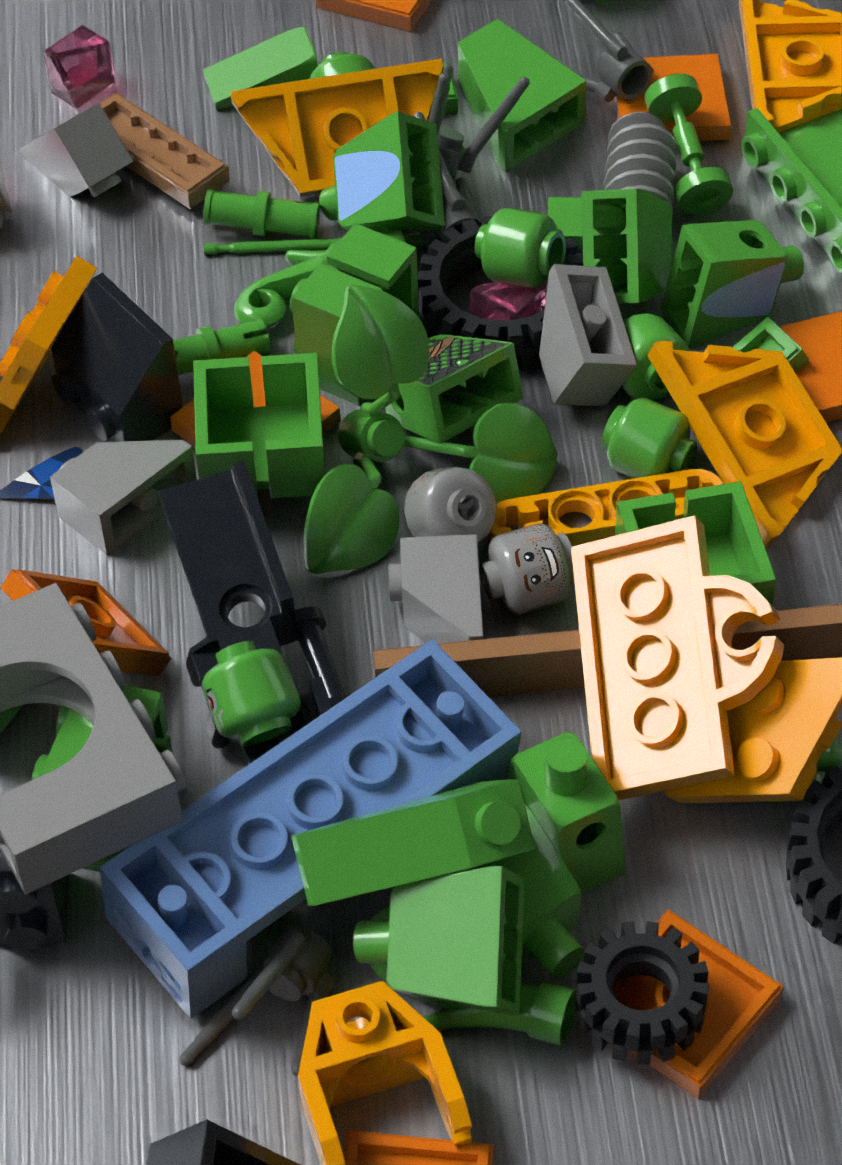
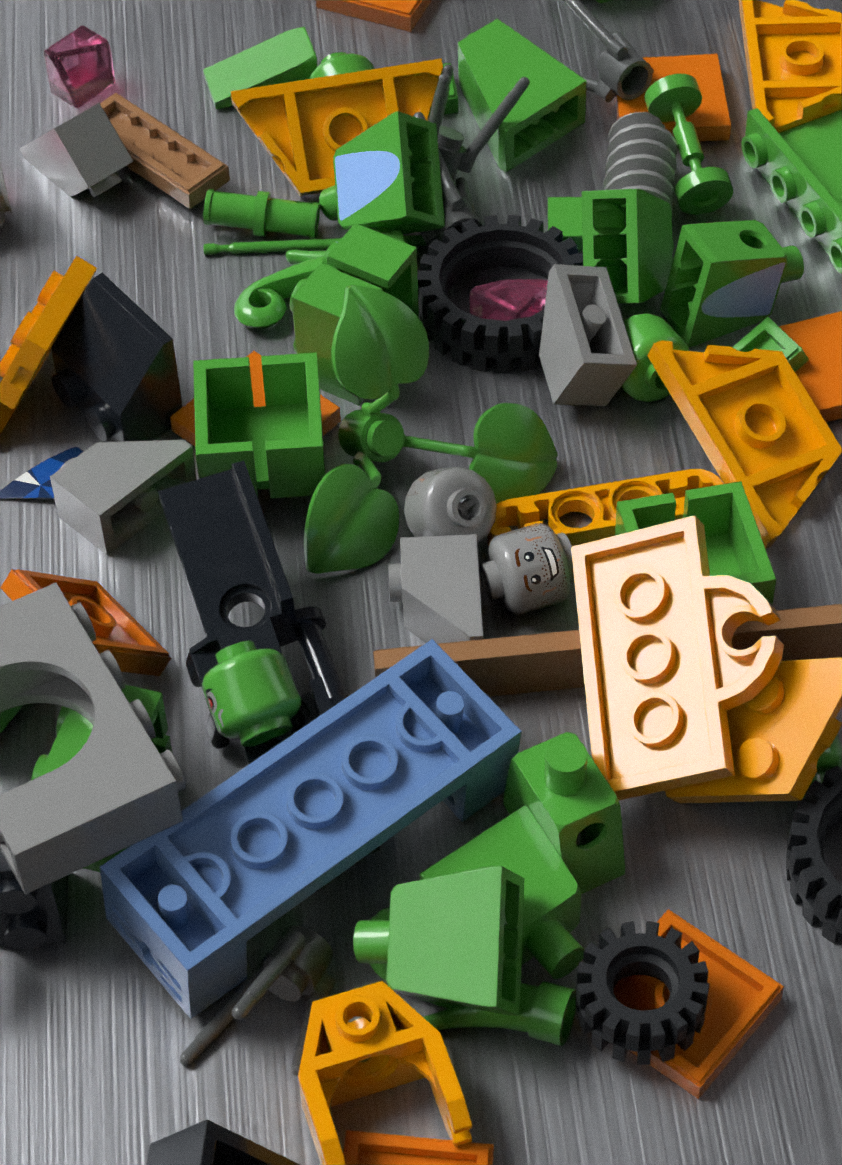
(221, 343): bright green pin -> none
(414, 841): bright green slope -> none
(458, 386): bright green torso -> none
(519, 247): bright green head -> none
(648, 439): bright green head -> none

